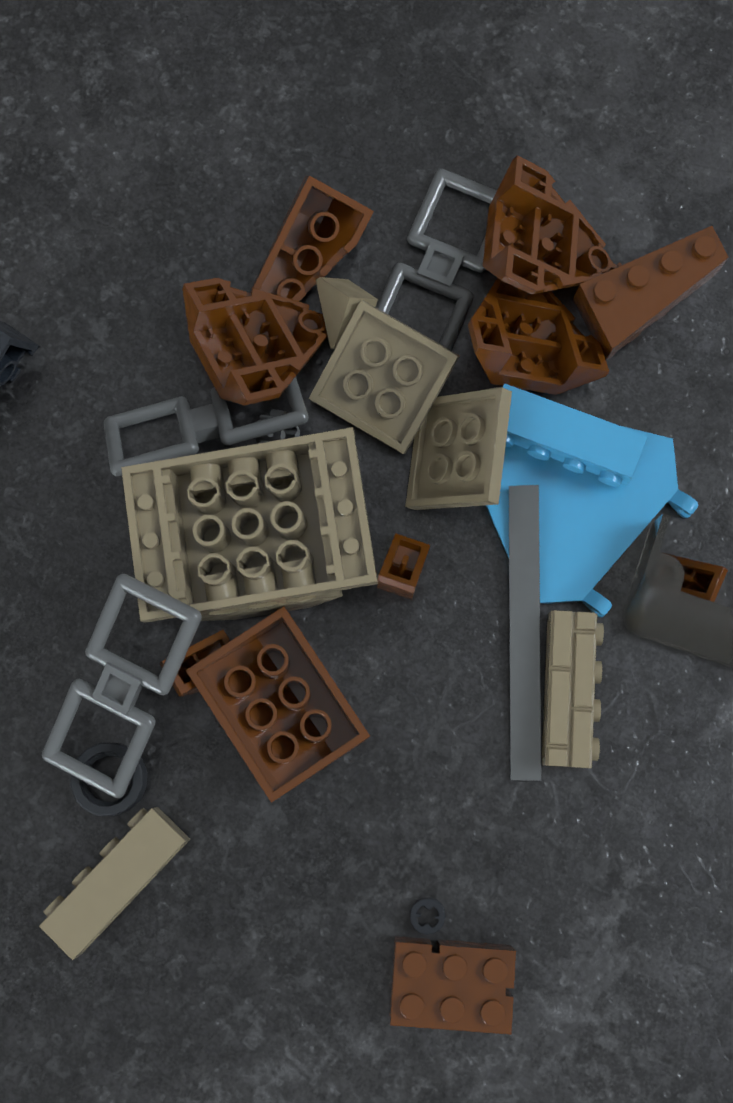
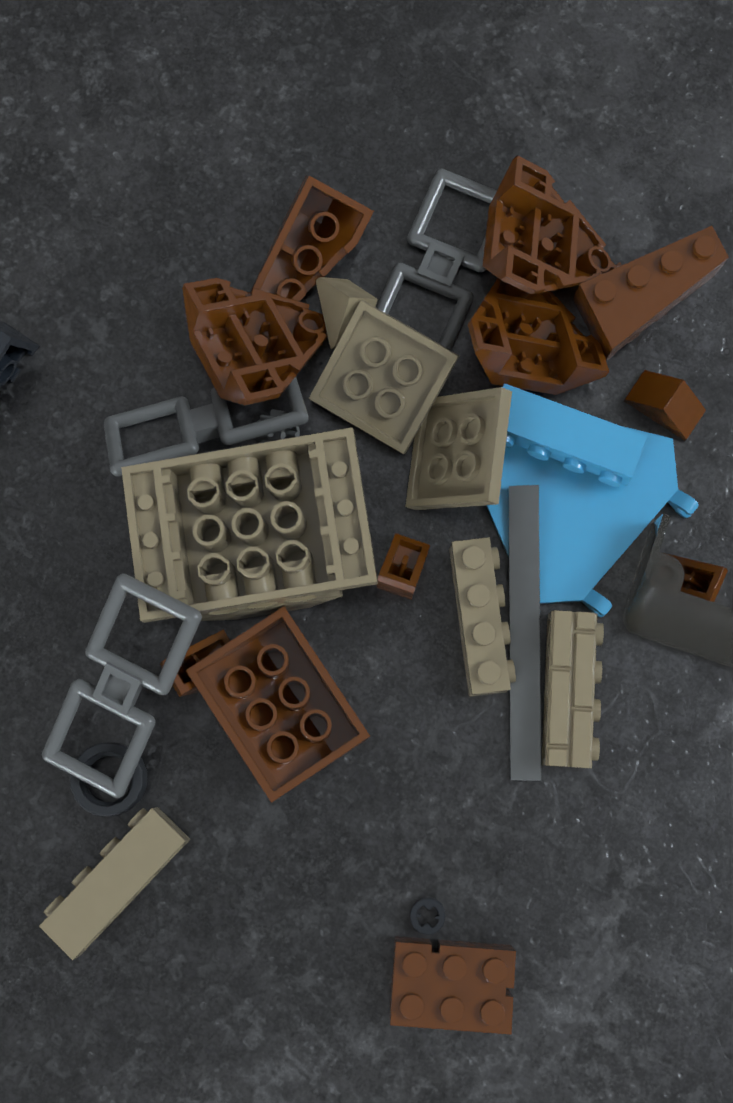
(480, 618): none -> dark tan brick
(666, 402): none -> reddish brown slope

